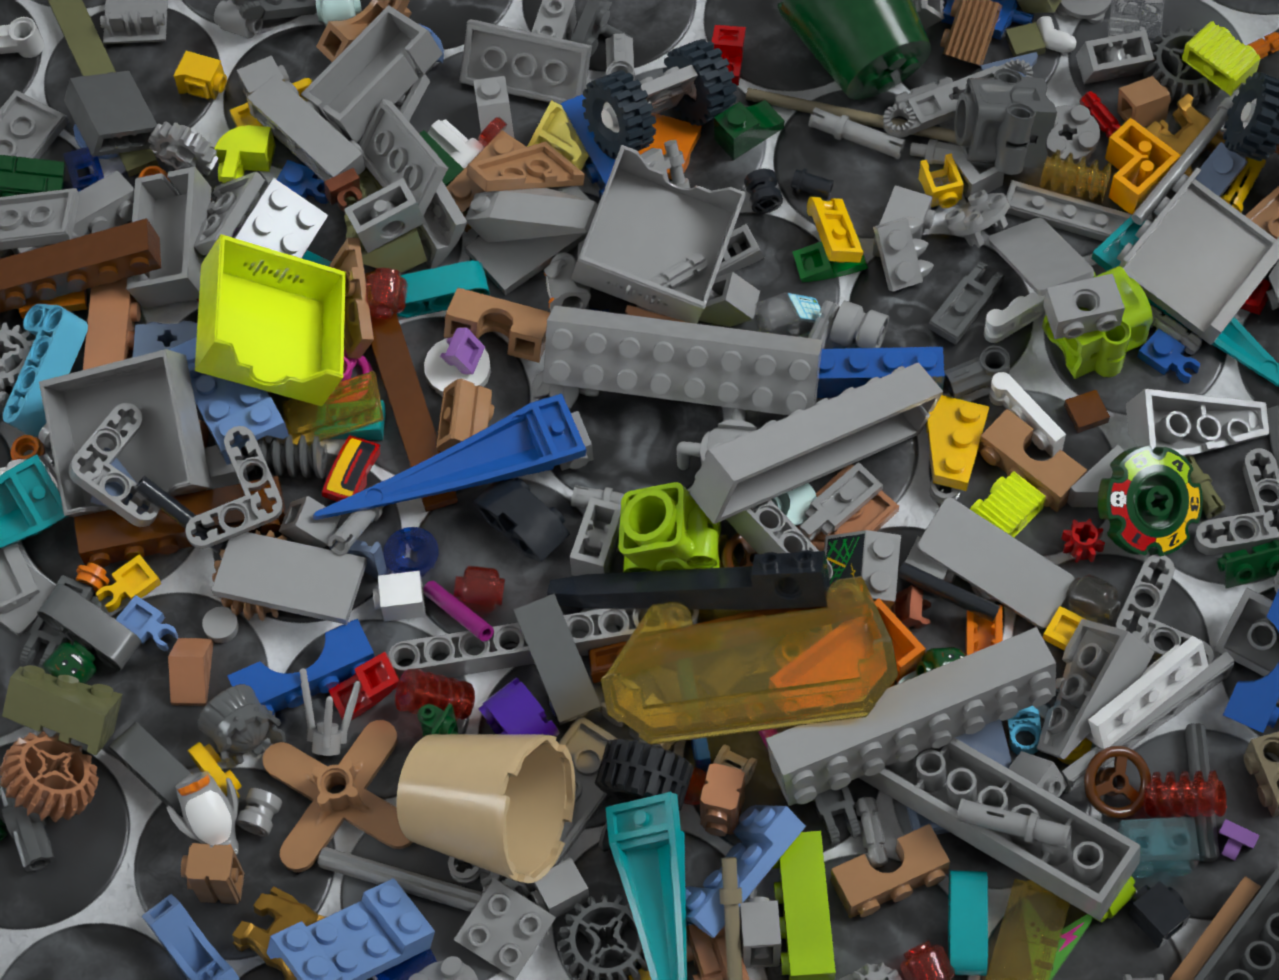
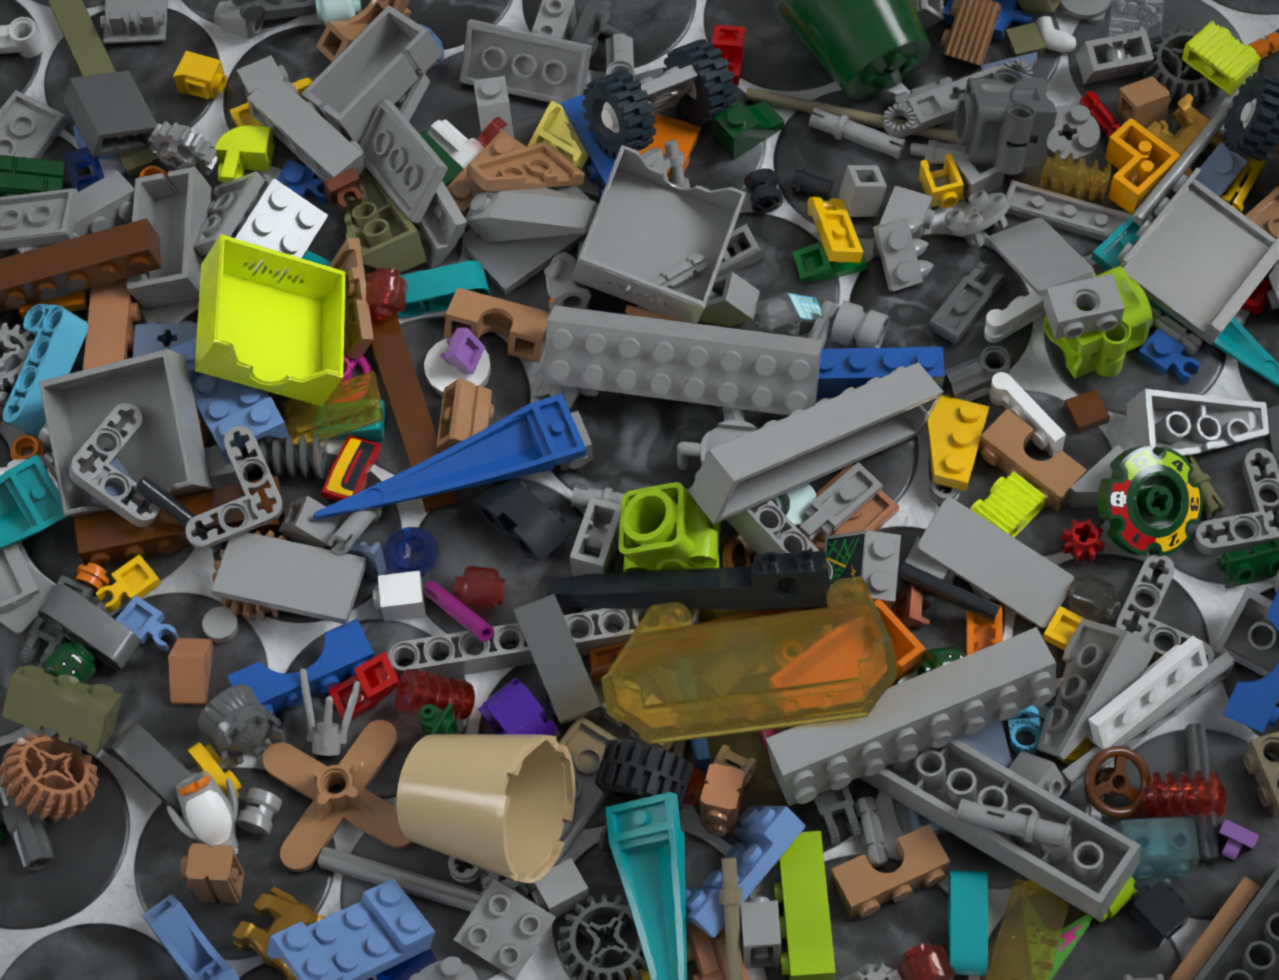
(385, 215): light grey brick -> none
(862, 190): none -> light grey brick

